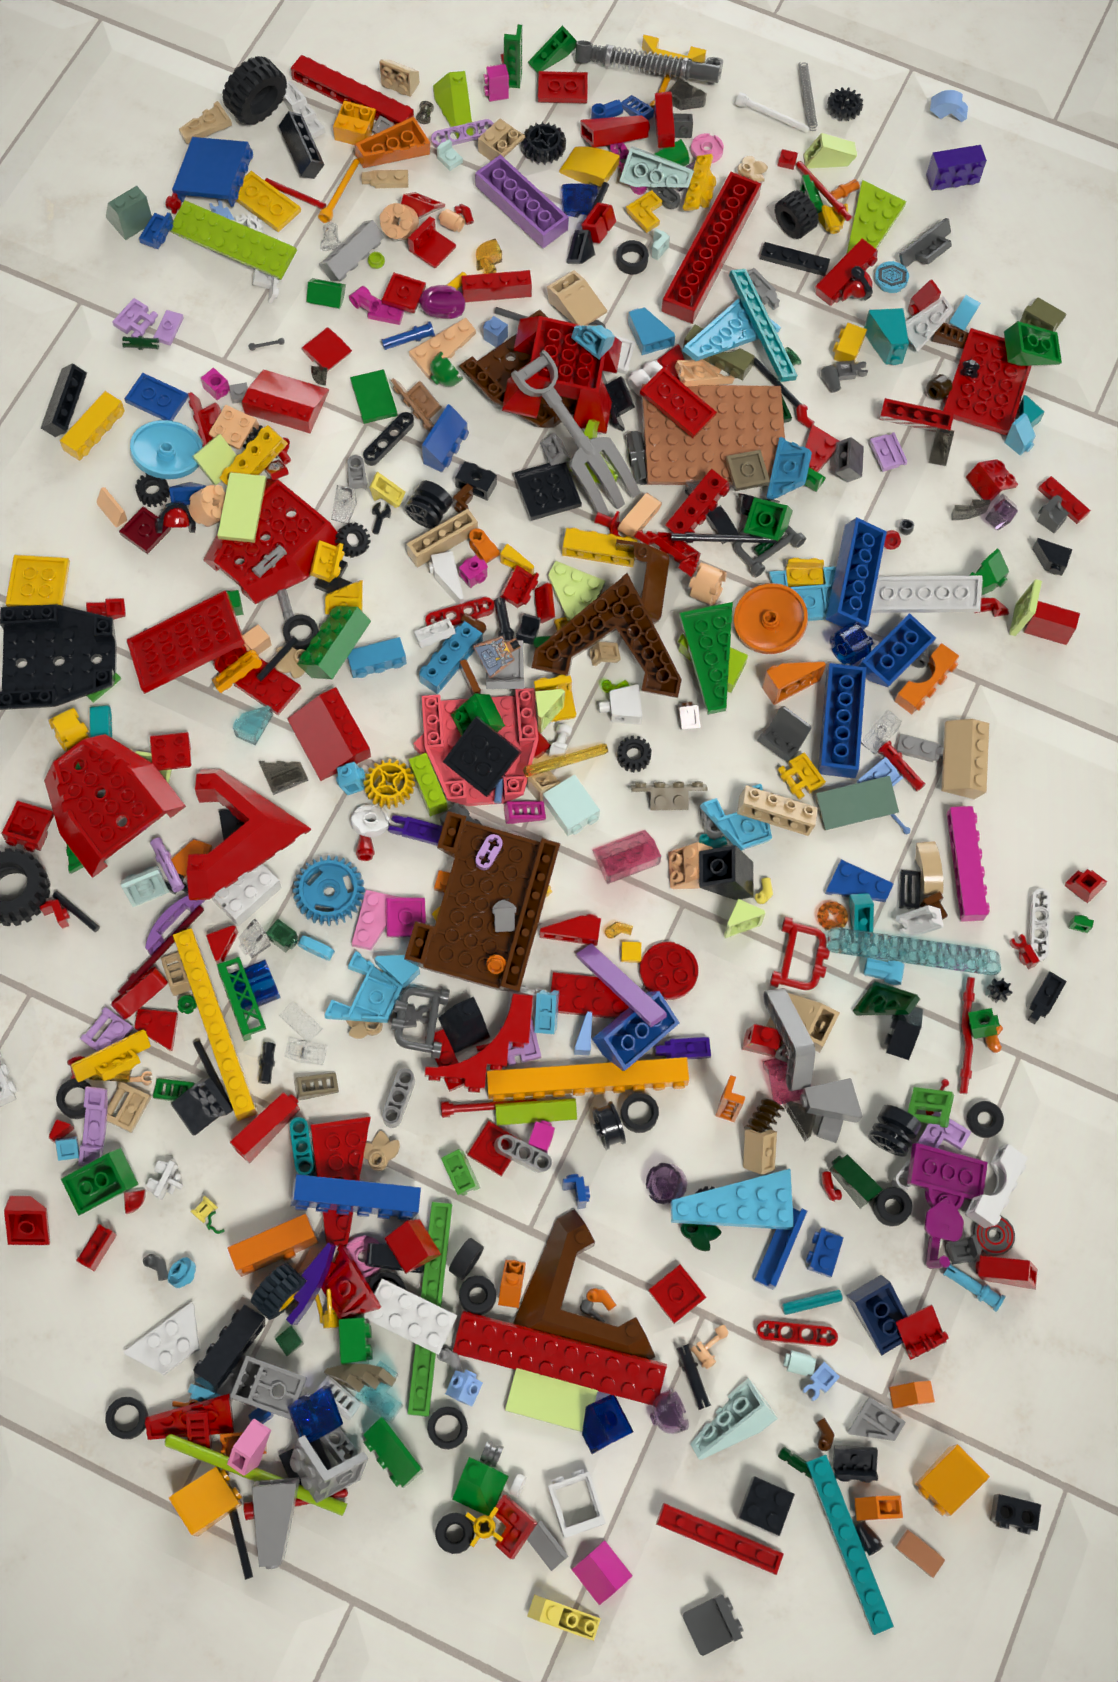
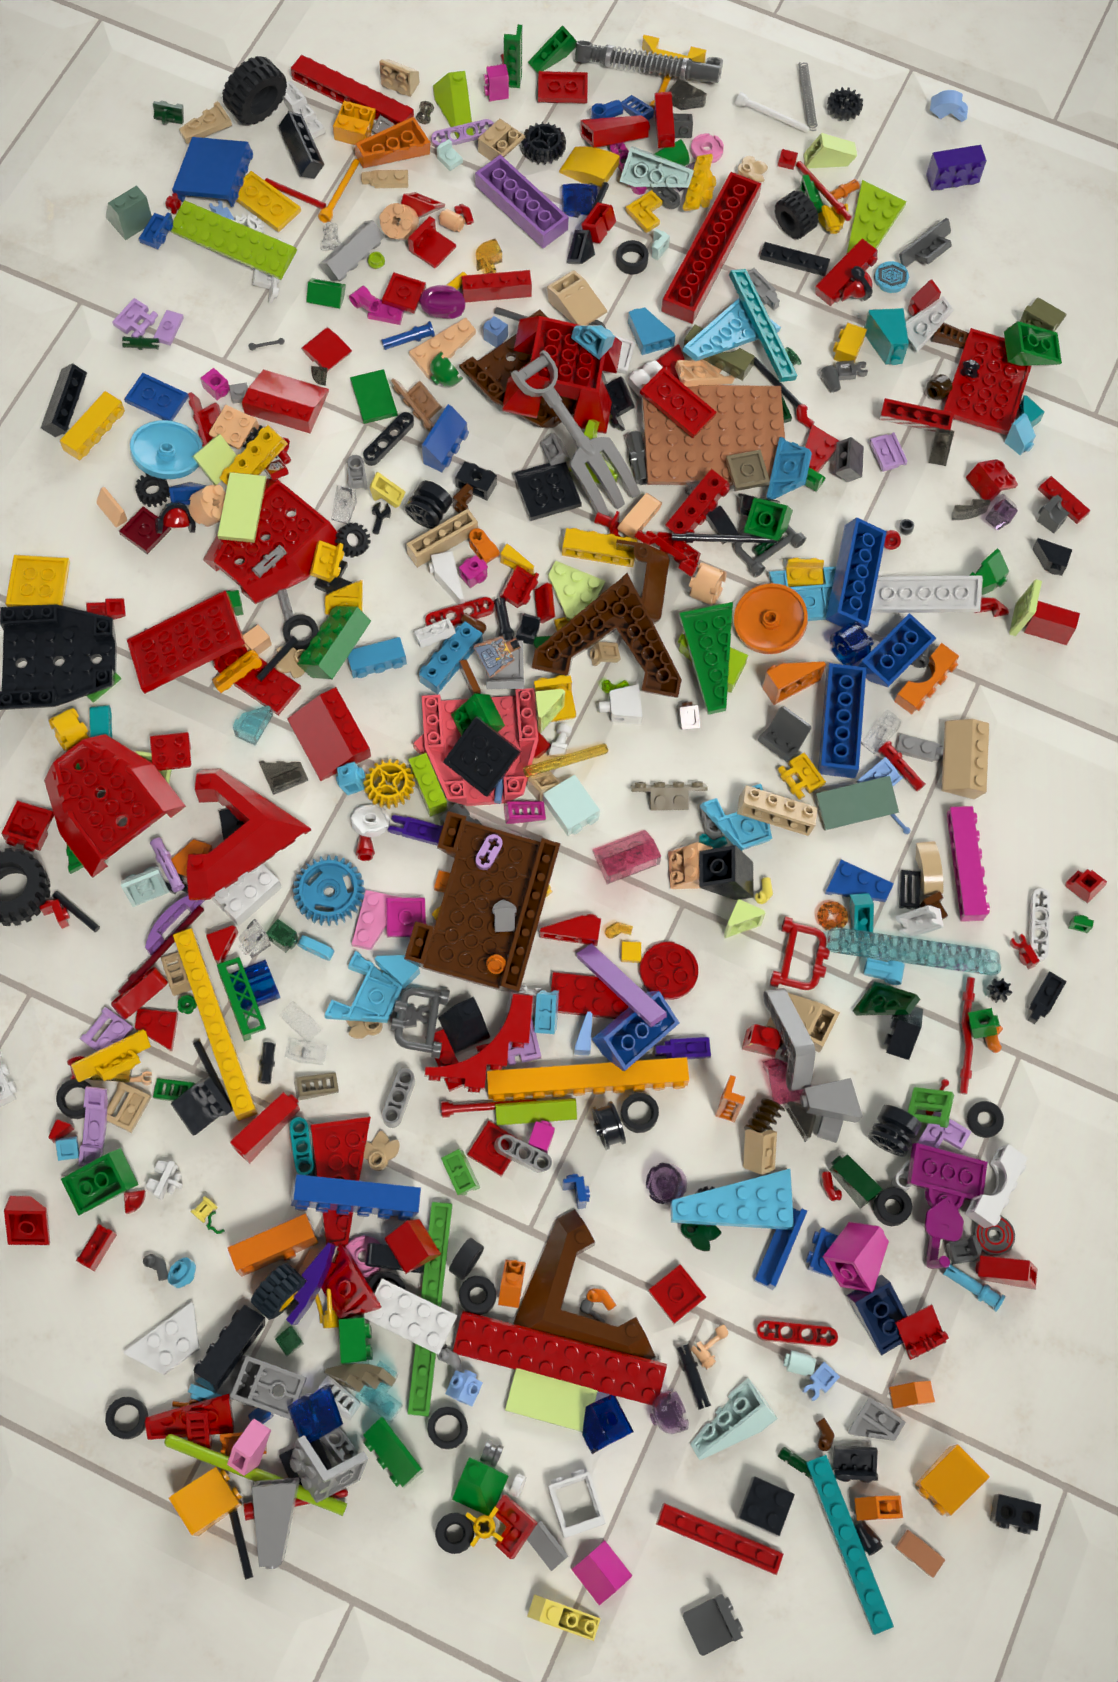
(168, 112): none -> dark green hips
(638, 744): black tyre -> none
(812, 1302): teal axle -> none
(857, 1256): none -> dark pink slope
(964, 313): medium azure slope -> none

